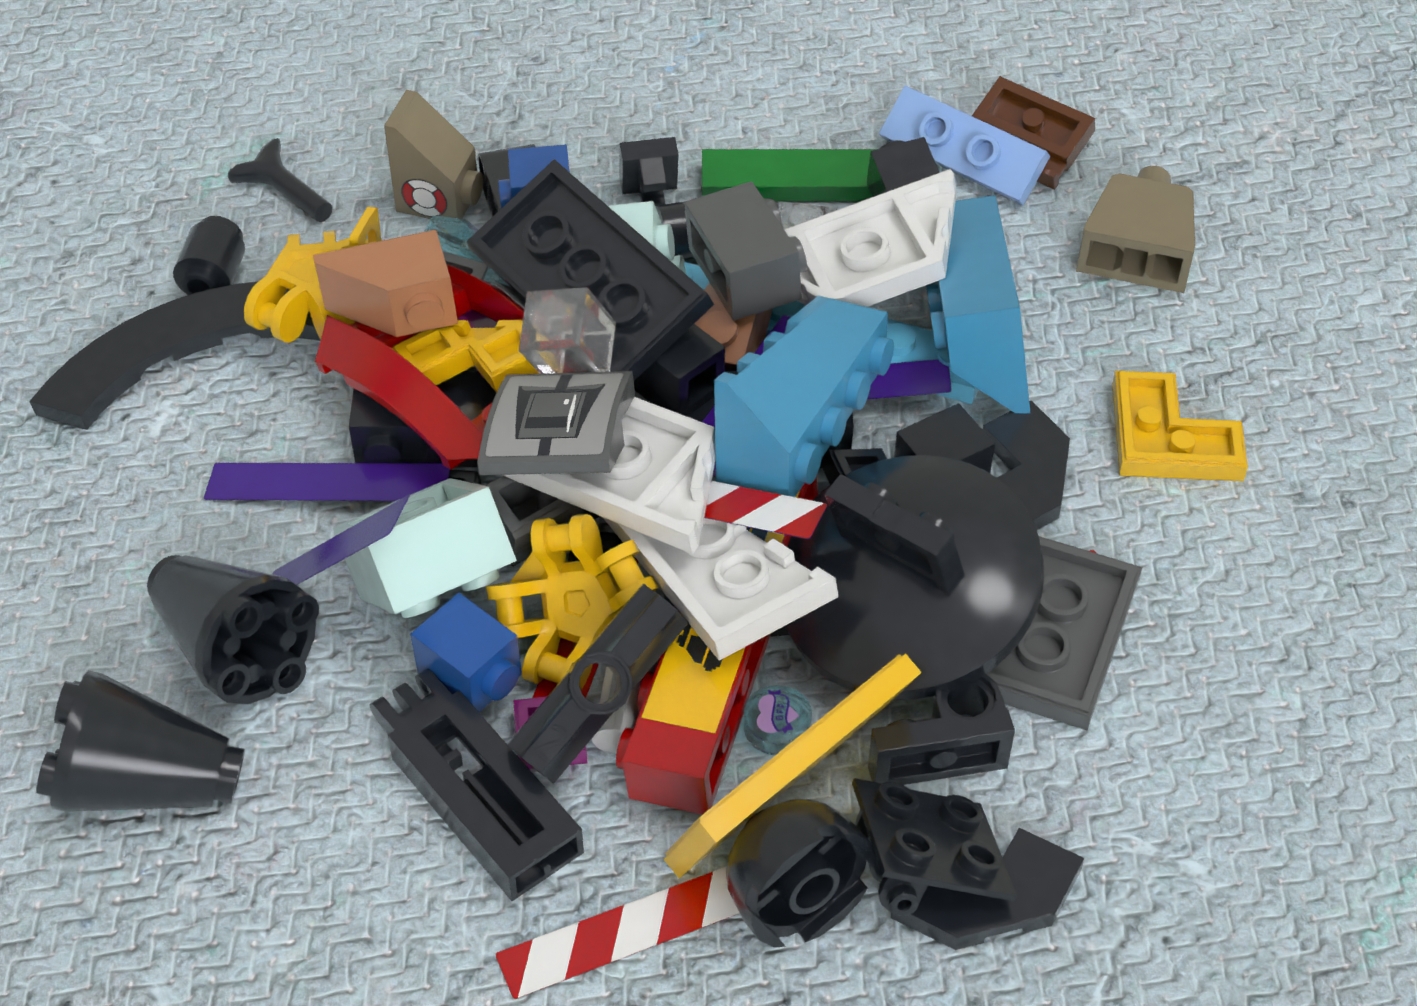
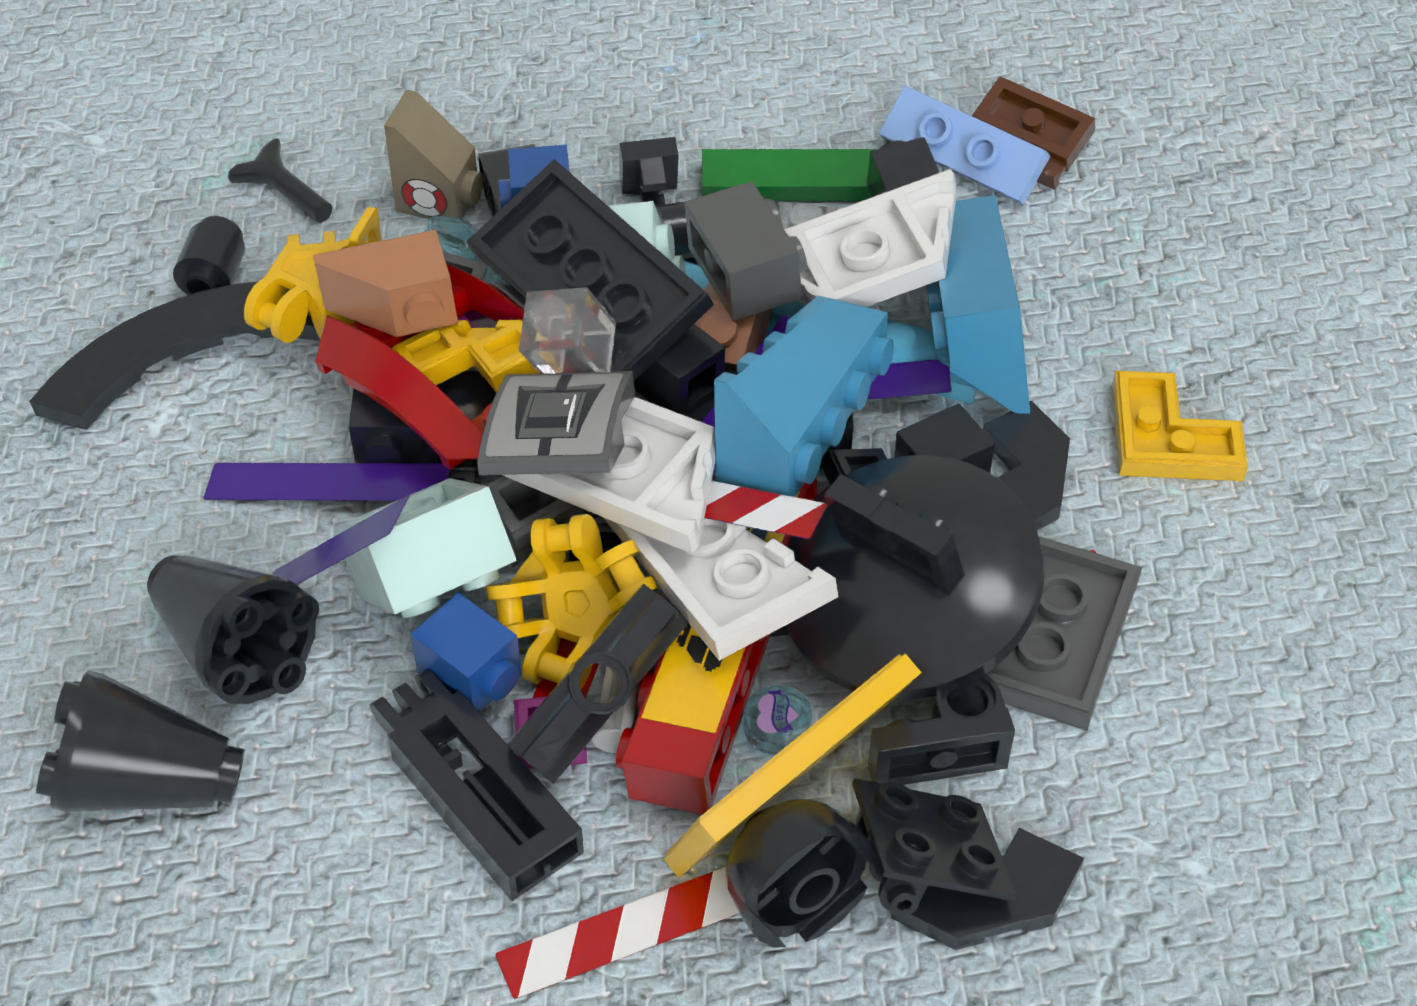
(1141, 231): dark tan torso -> none

